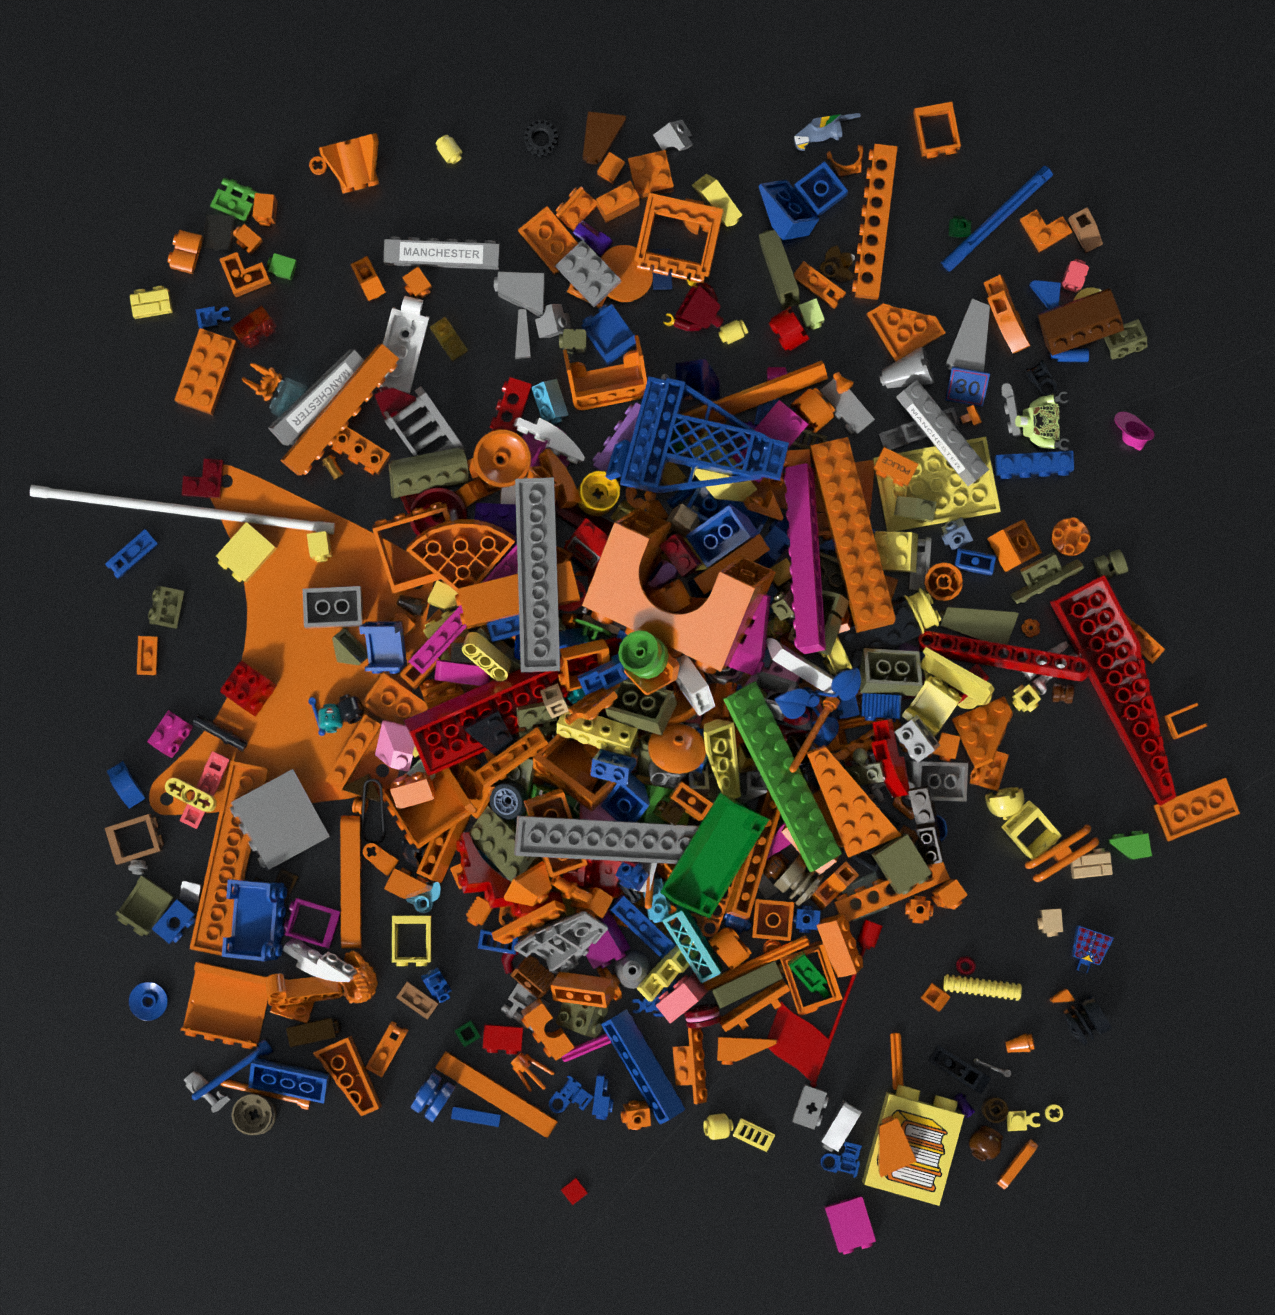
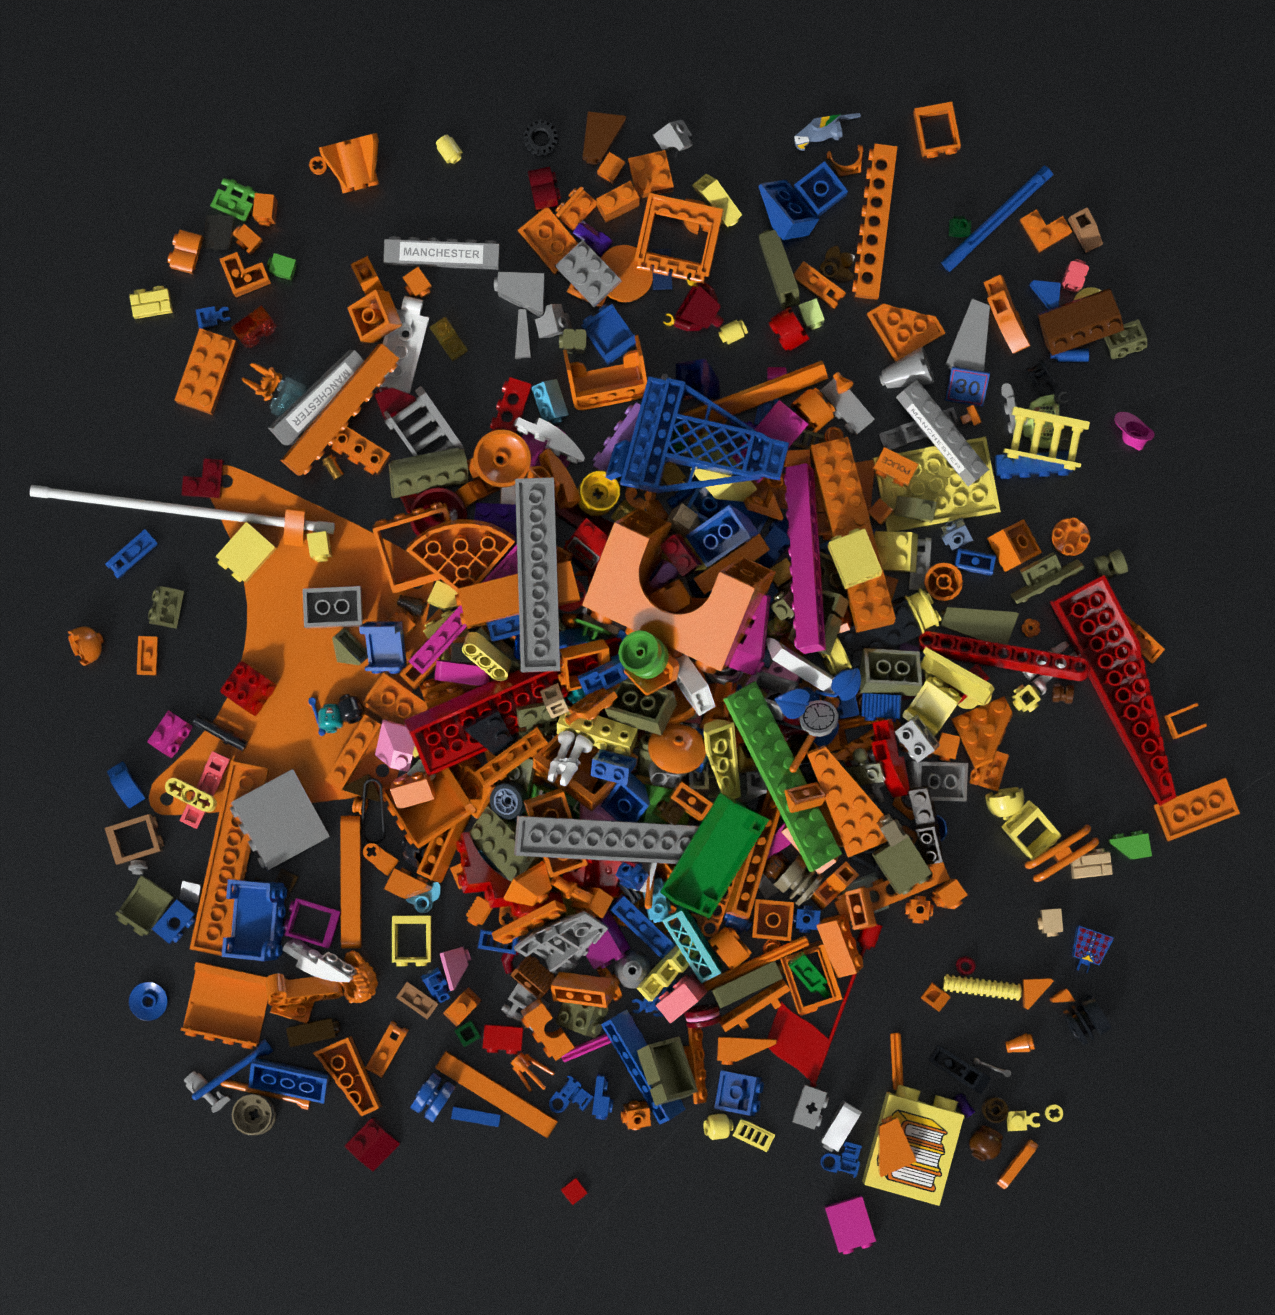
(86, 644): none -> orange cylinder
(294, 526): none -> orange slope
(372, 1144): none -> dark red slope
(374, 316): none -> orange brick
(455, 964): none -> bright pink slope
(462, 1006): none -> orange torso
(543, 188): none -> dark red brick
(568, 766): none -> white piece
(667, 1071): none -> olive piece
(738, 1093): none -> blue plate
(804, 797): none -> orange slope
(819, 718): none -> light grey tile
(833, 433): none -> orange plate
(854, 558): none -> light yellow brick
(860, 908): none -> orange brick
(880, 511): none -> orange panel
(891, 830): none -> dark tan brick
(1033, 989): none -> orange slope
(1058, 424): none -> light yellow fence

